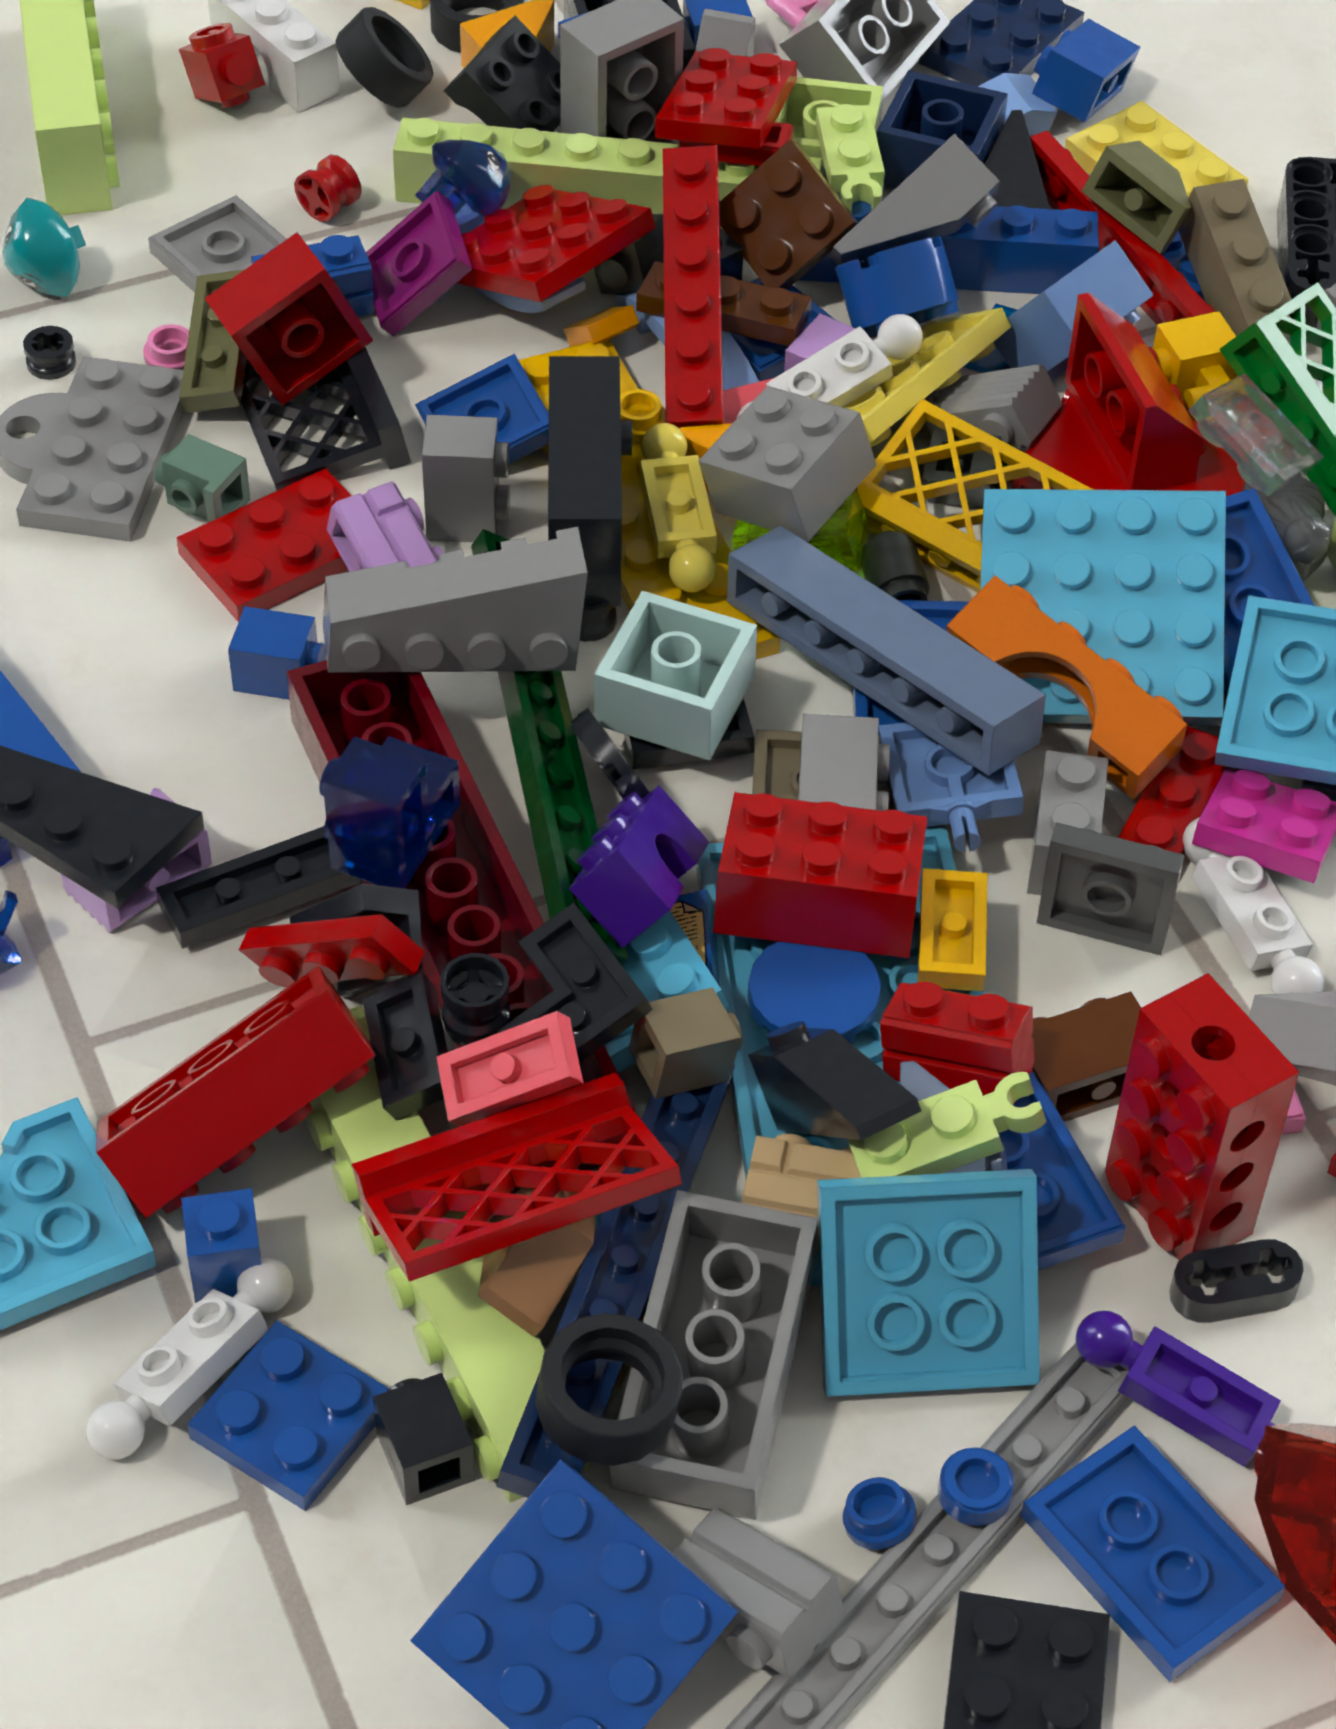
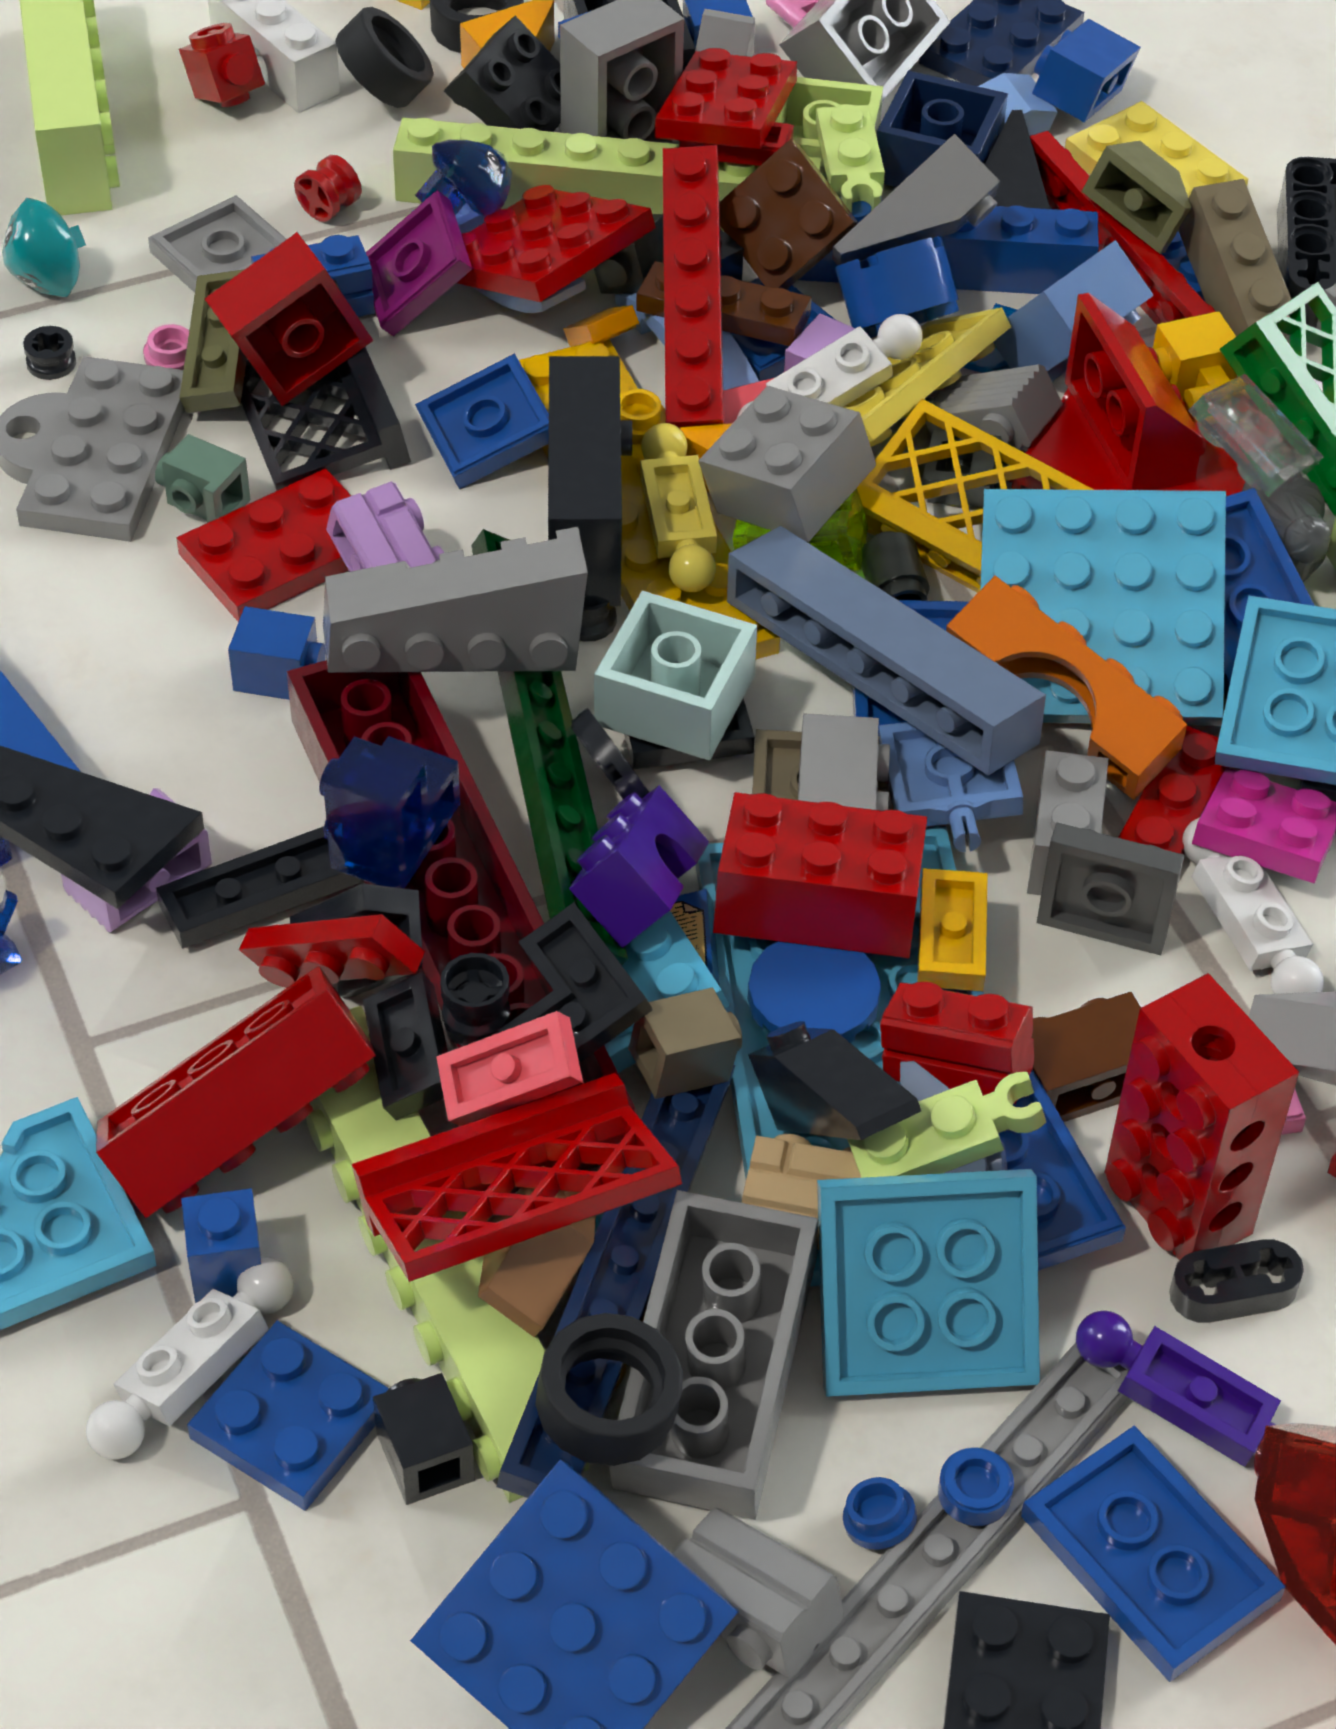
(463, 476): light grey brick -> none

